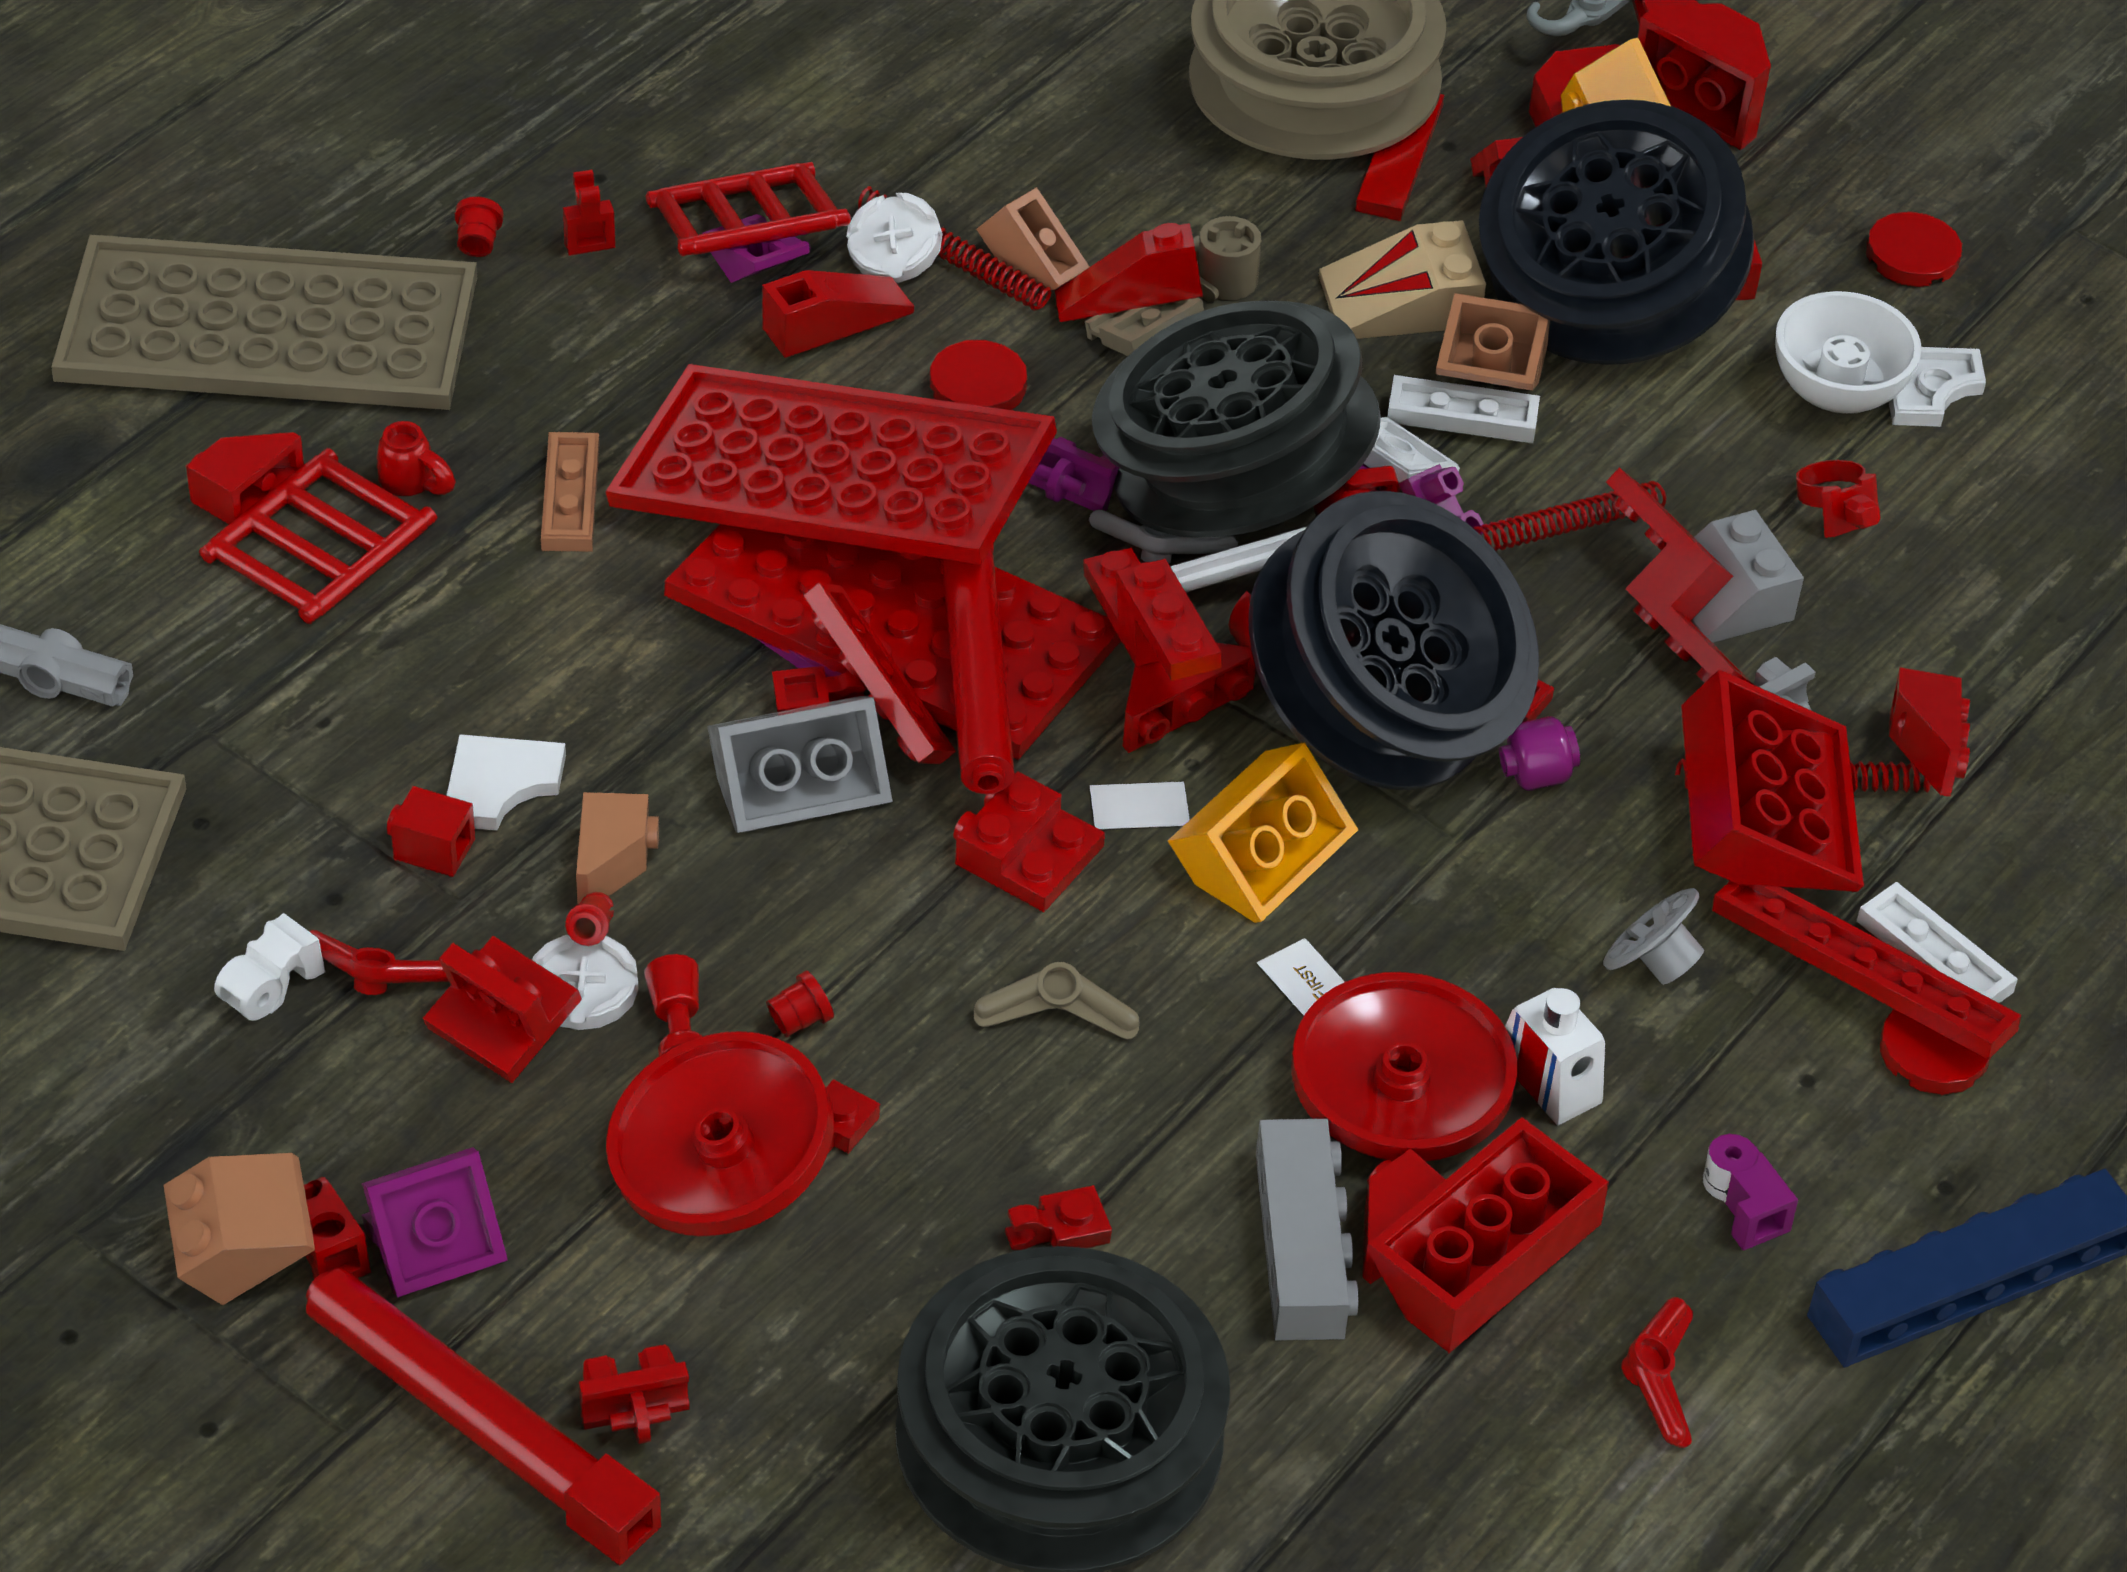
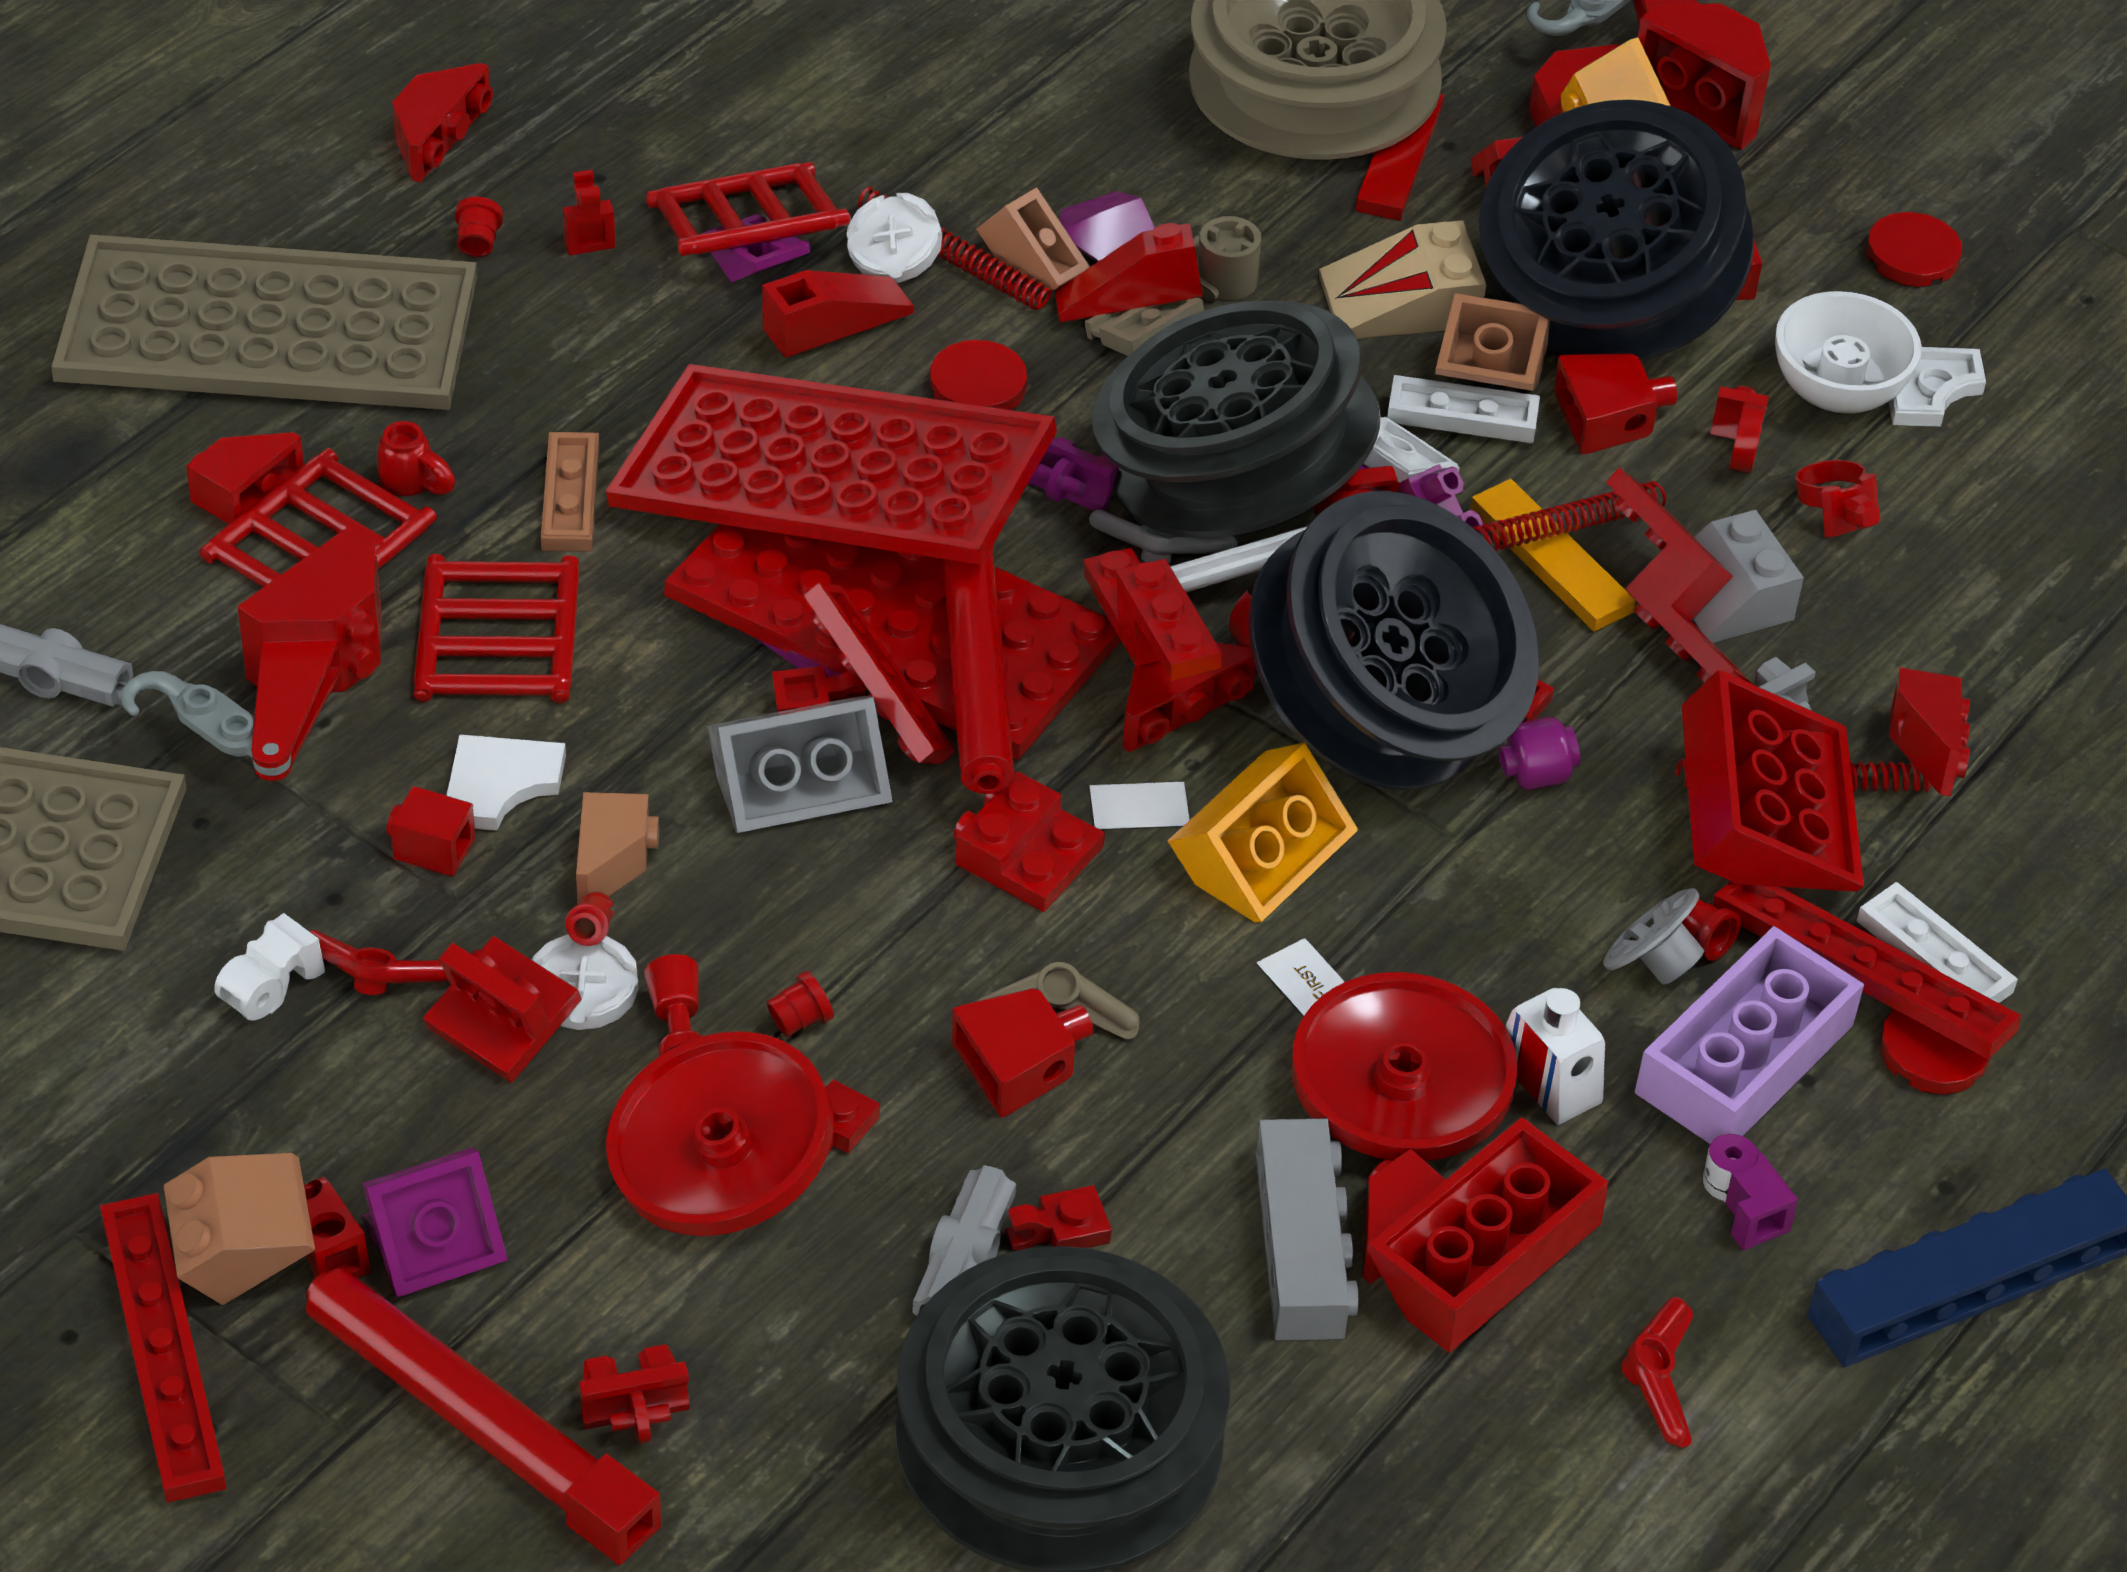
(163, 1348): none -> red plate
(300, 642): none -> red slope
(436, 607): none -> red bar
(437, 113): none -> red slope
(969, 1232): none -> light grey piece
(1018, 1045): none -> red torso
(1105, 223): none -> slope
(1557, 560): none -> light orange tile
(1609, 398): none -> red torso
(1713, 928): none -> red piece
(1740, 418): none -> red piece
(1749, 1037): none -> lavender brick

